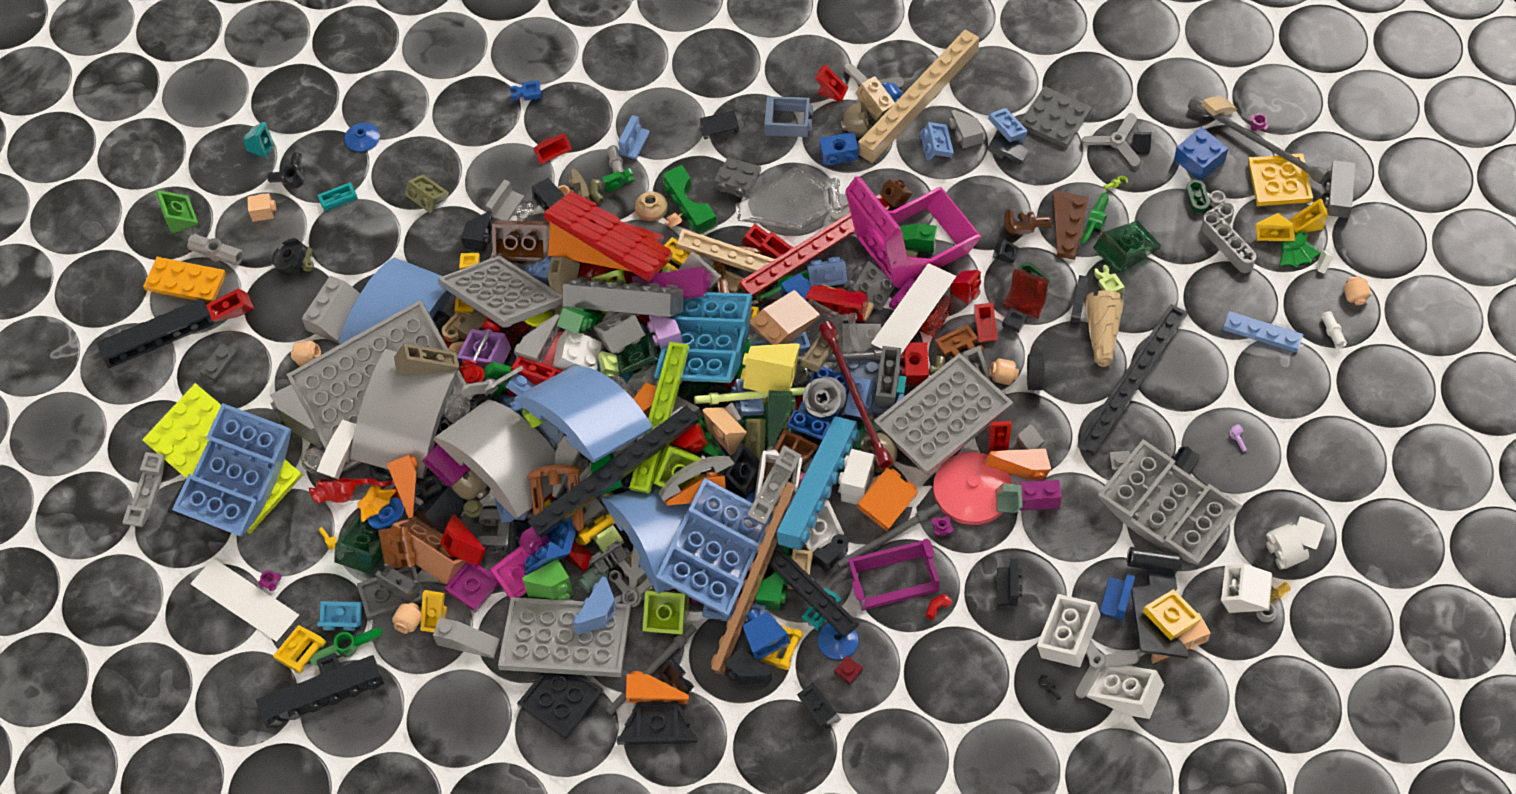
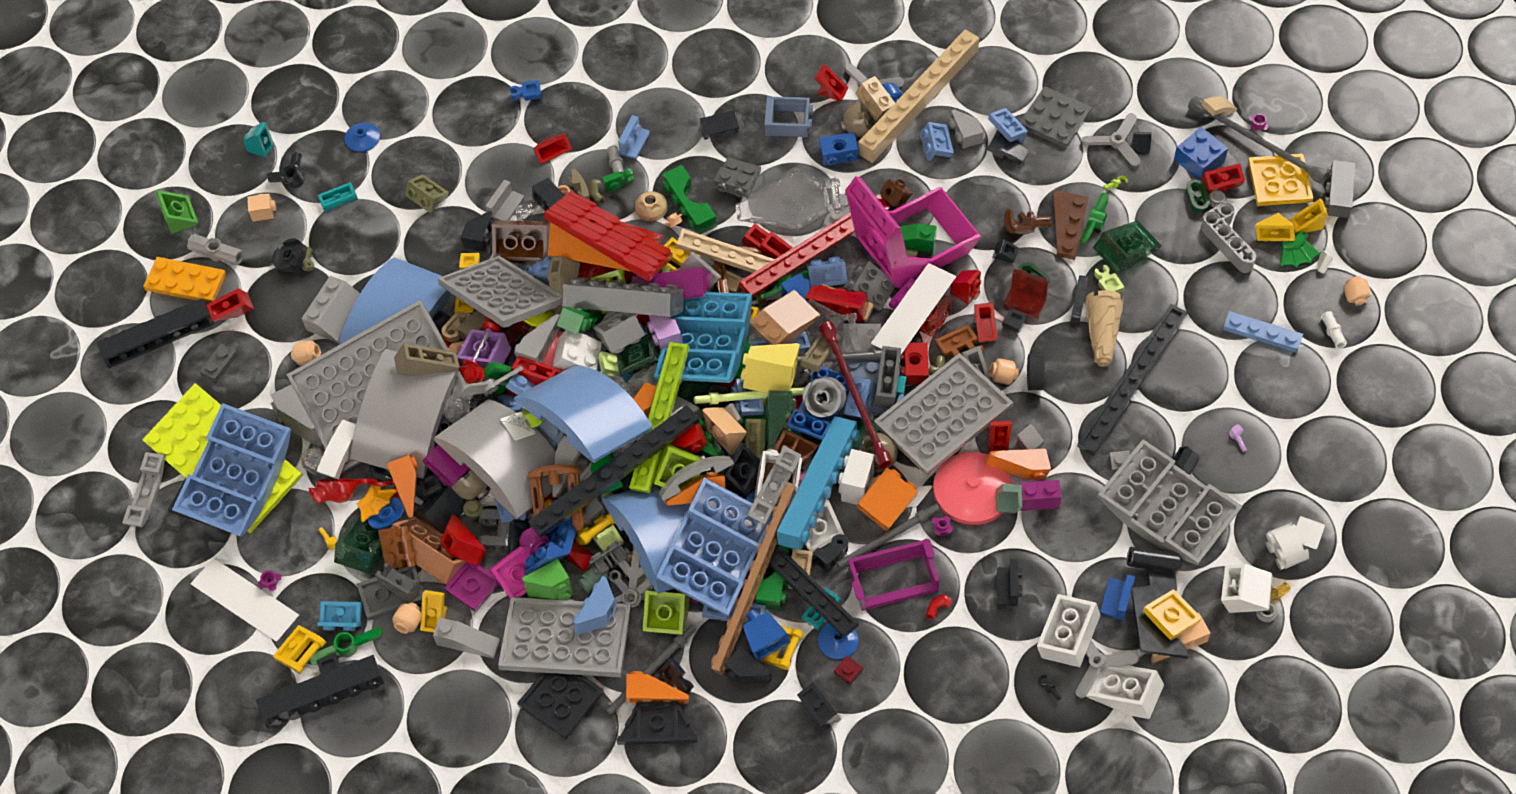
(517, 427): none -> white sticker
(1223, 178): none -> red brick

